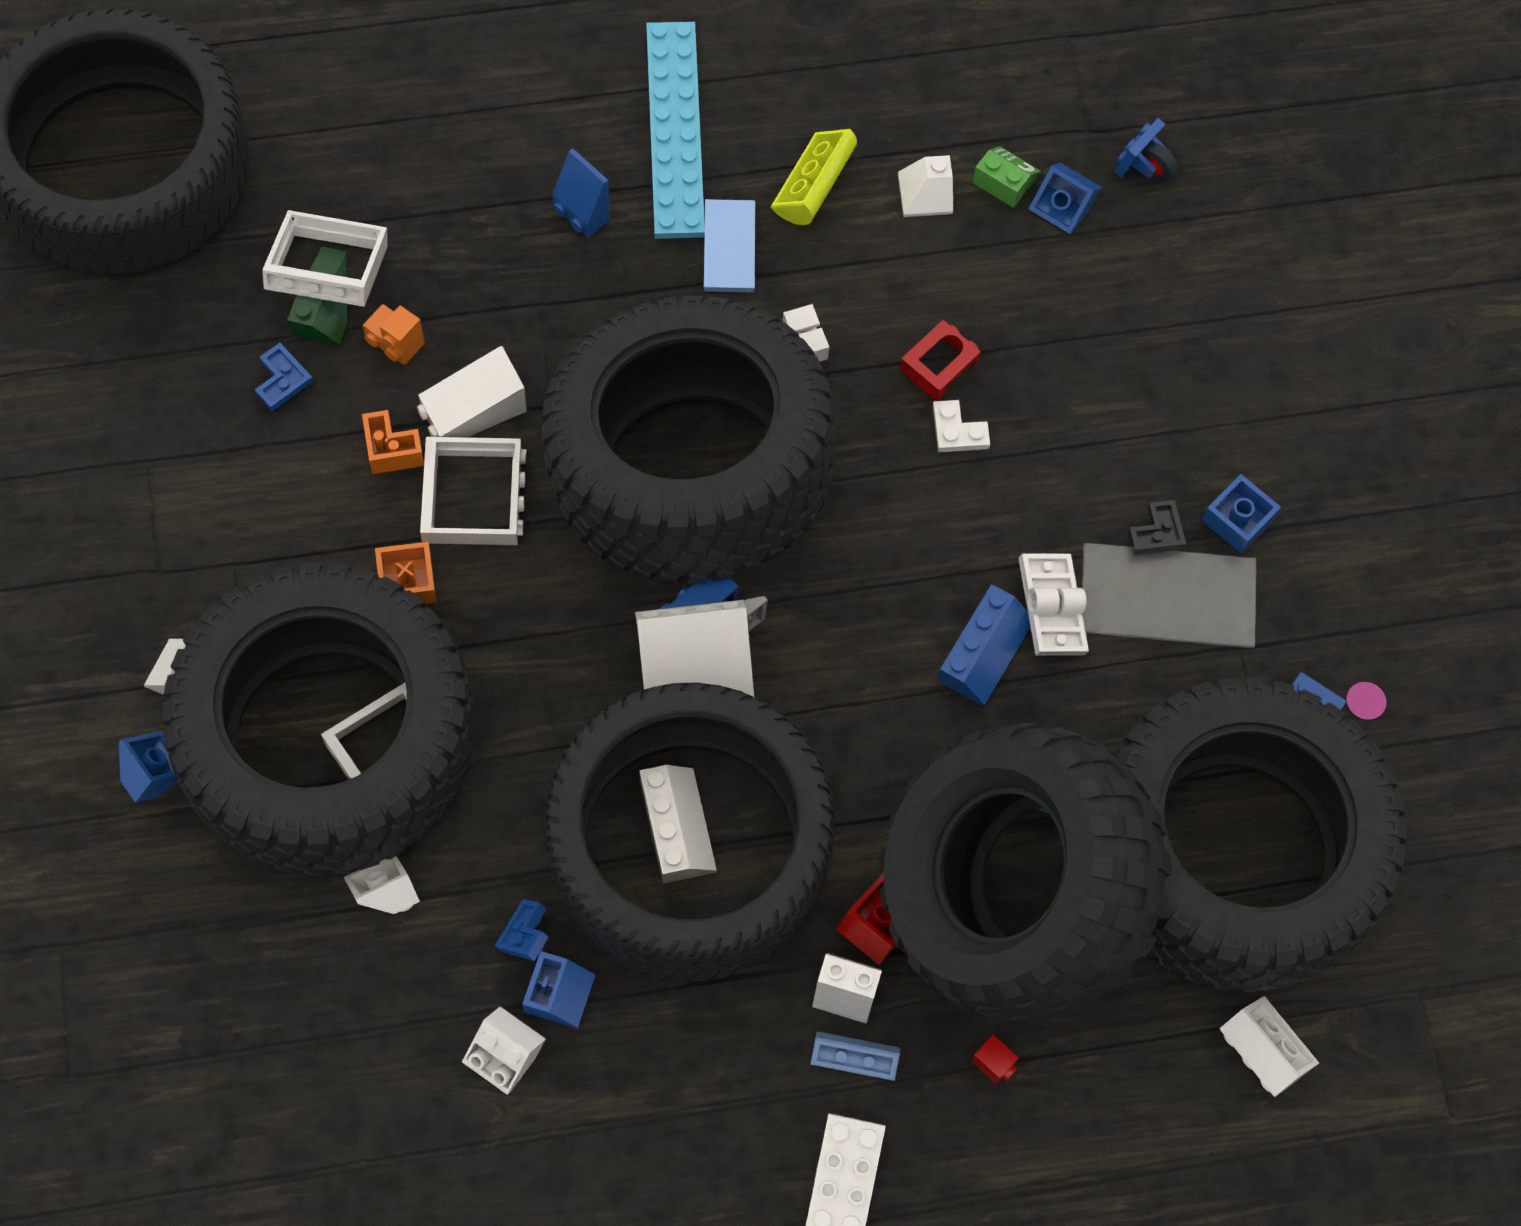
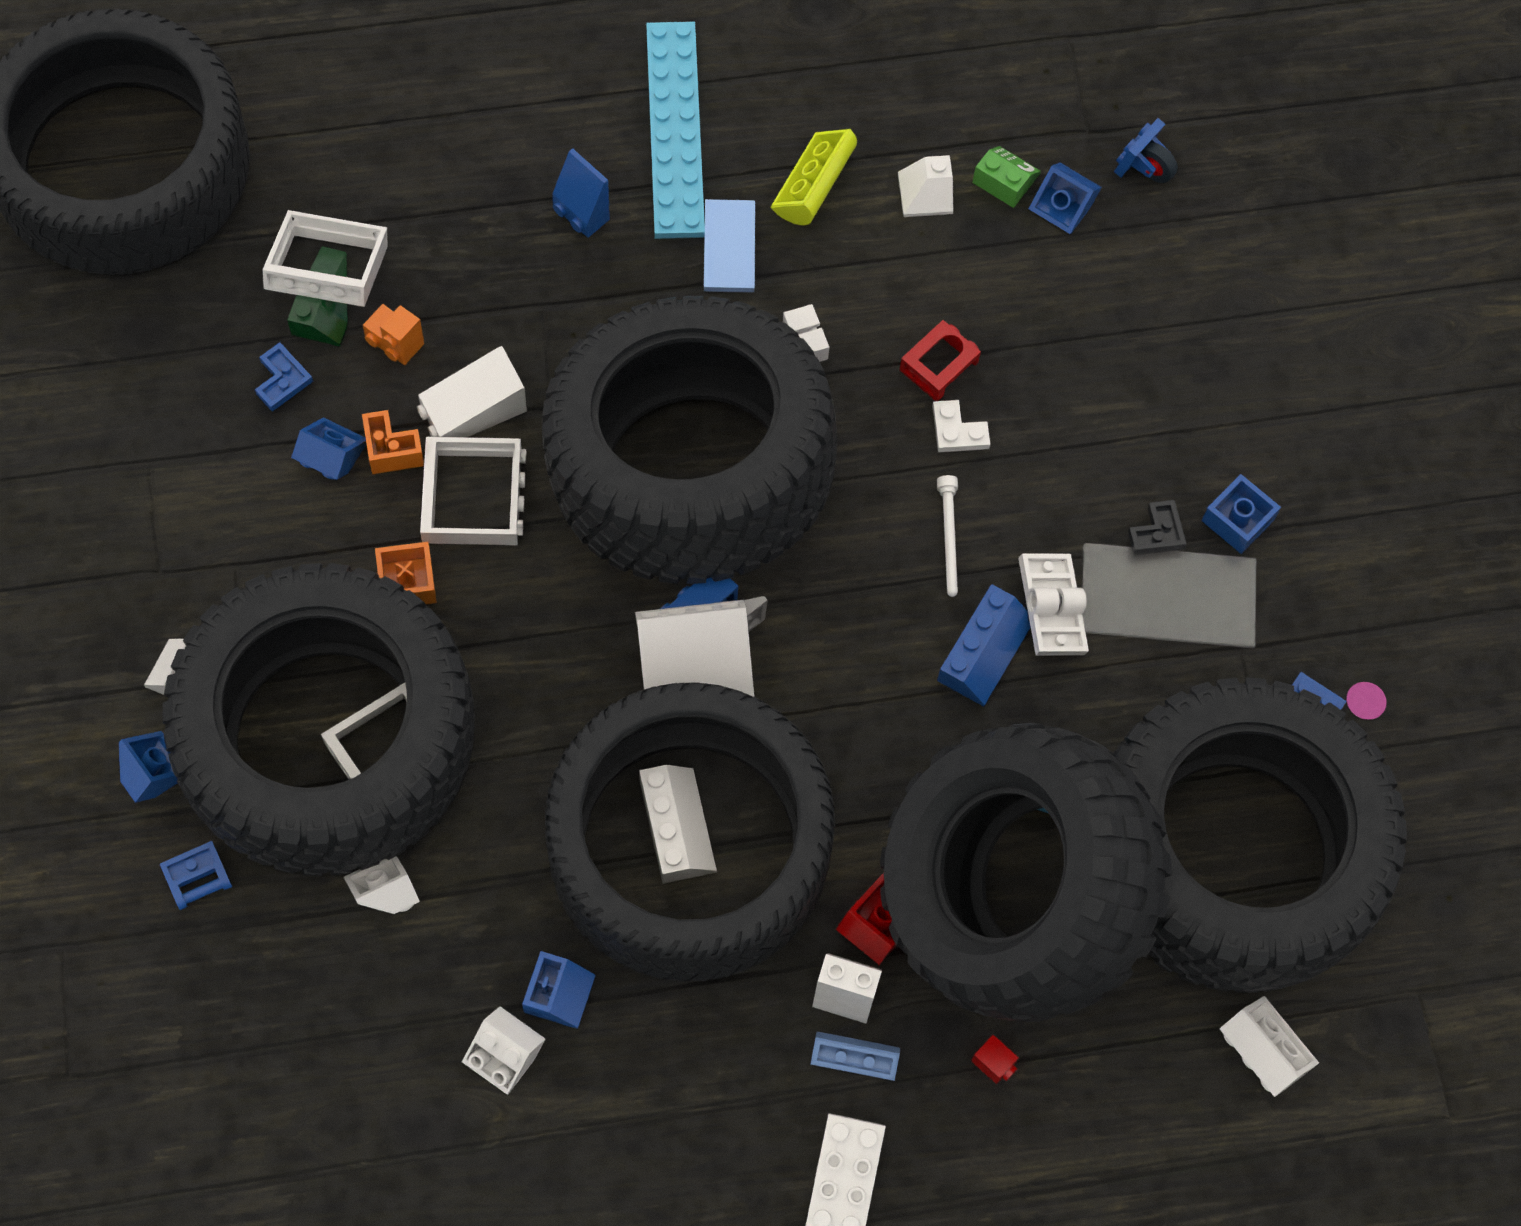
(191, 867): none -> blue plate
(328, 448): none -> blue slope
(520, 935): blue plate -> none
(947, 487): none -> white piece

